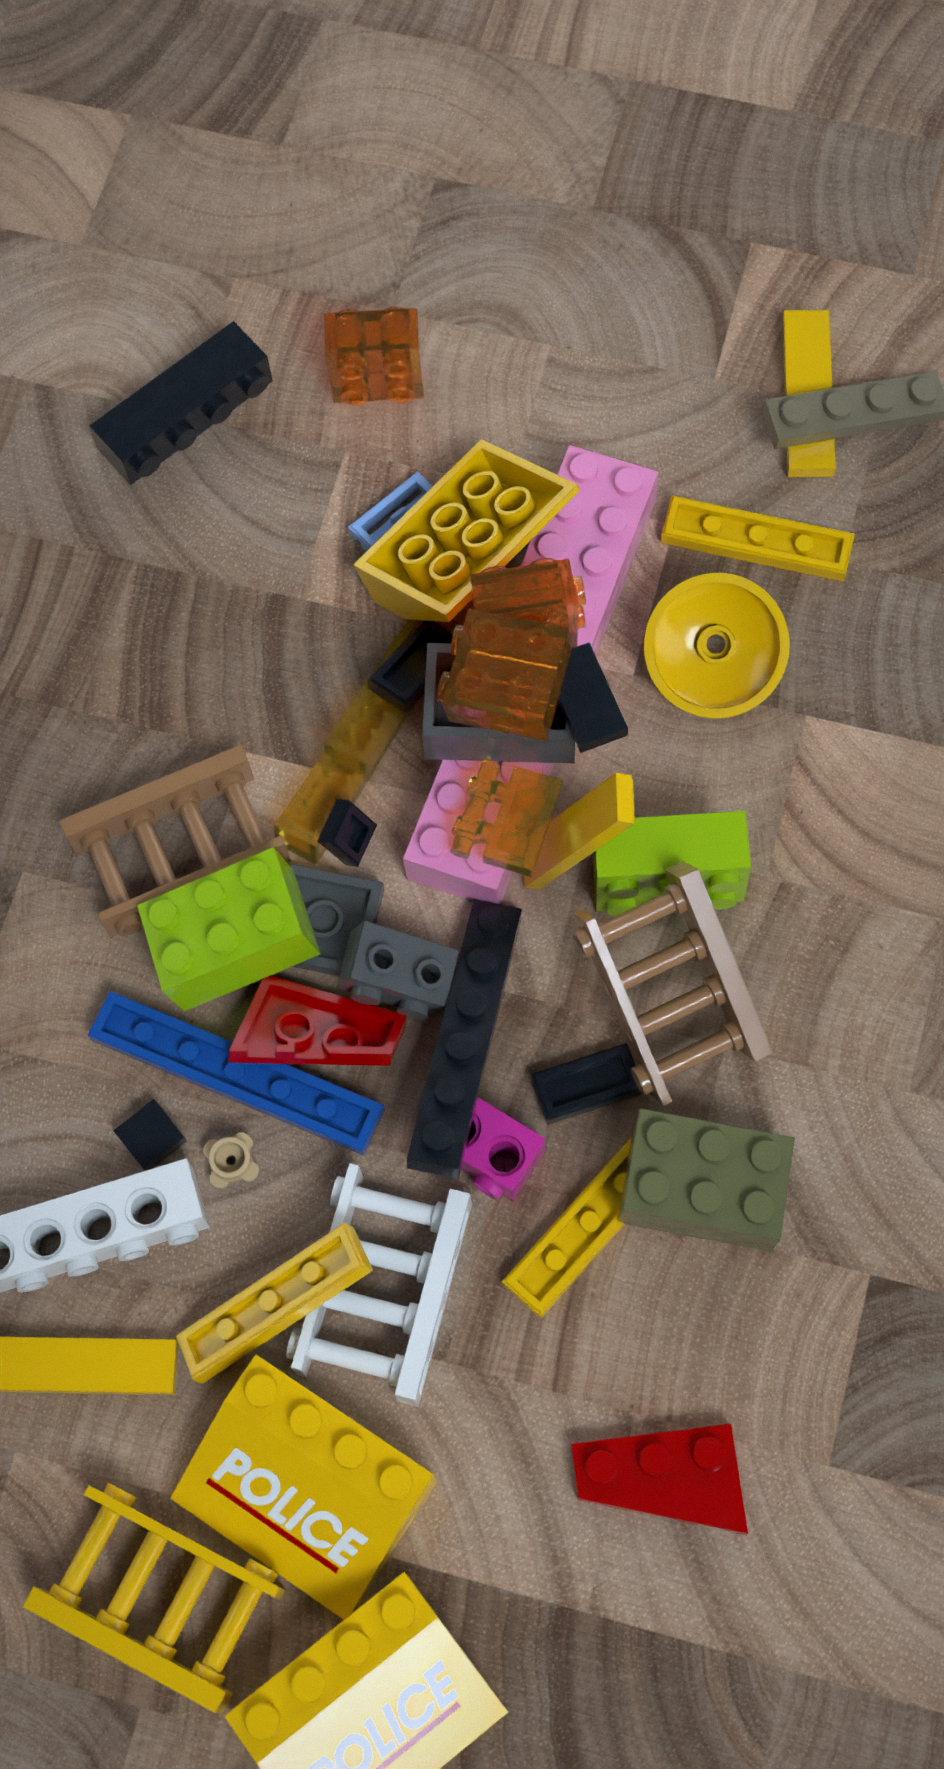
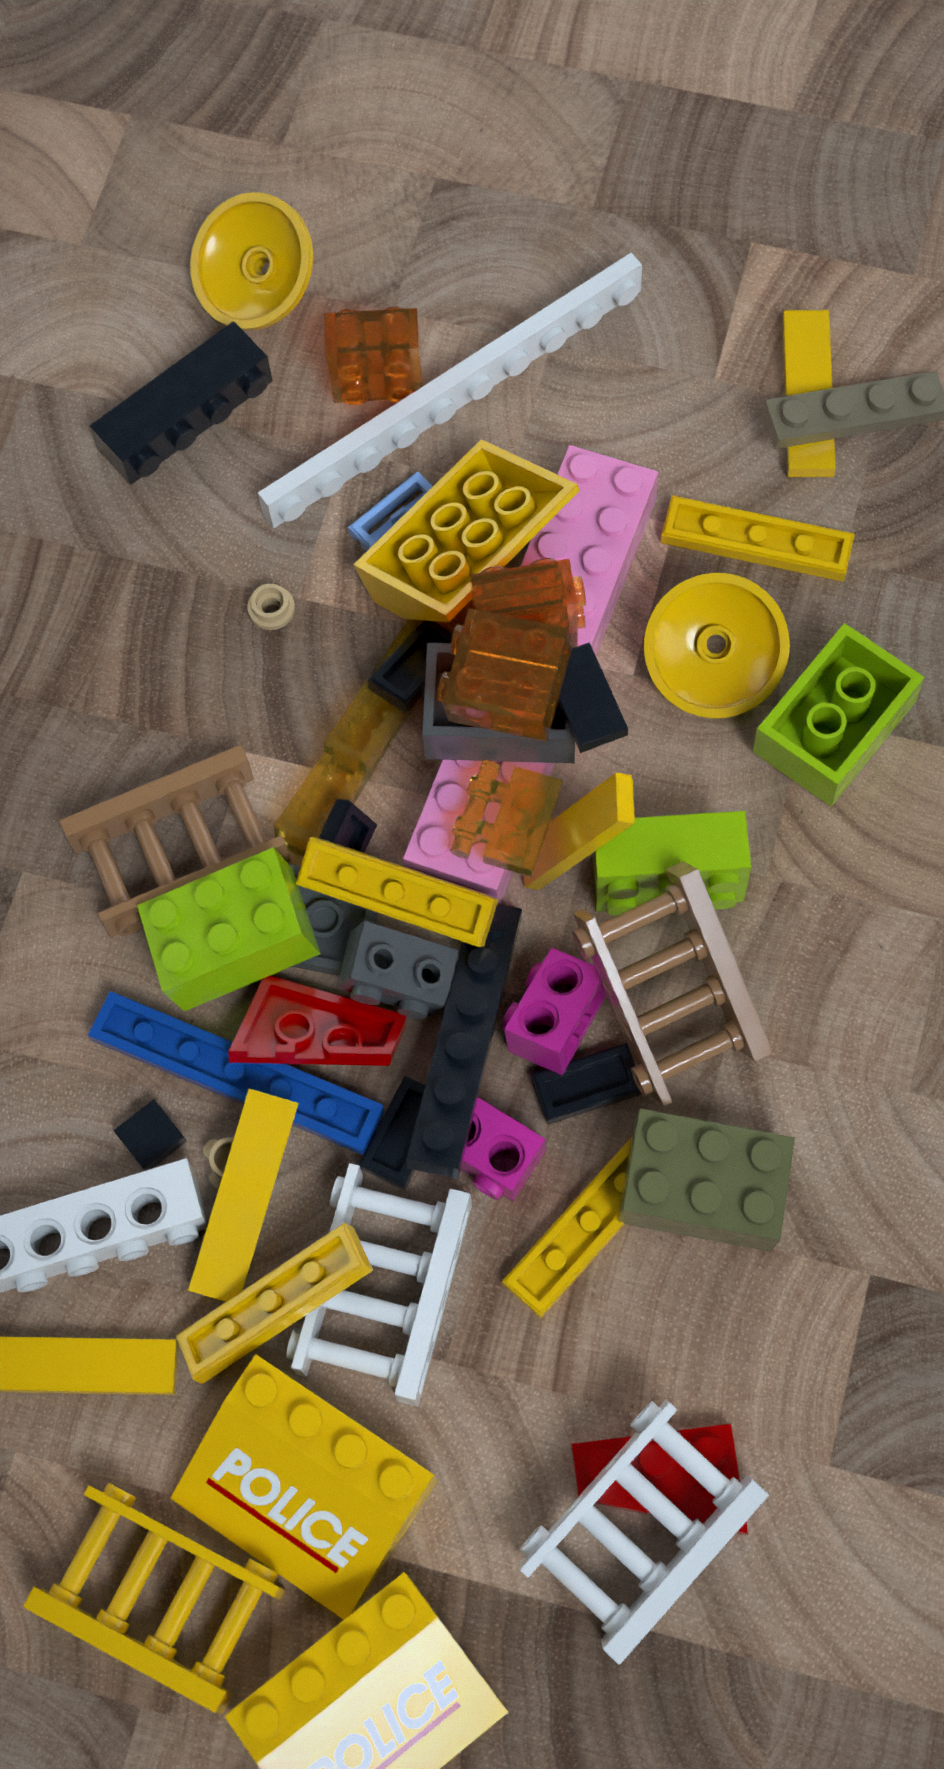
(231, 256): none -> yellow dish
(243, 1196): none -> yellow tile
(271, 595): none -> tan plate
(391, 1142): none -> black tile
(397, 891): none -> yellow tile
(444, 395): none -> white plate
(566, 1013): none -> dark pink brick
(697, 1541): none -> white fence
(837, 714): none -> lime brick

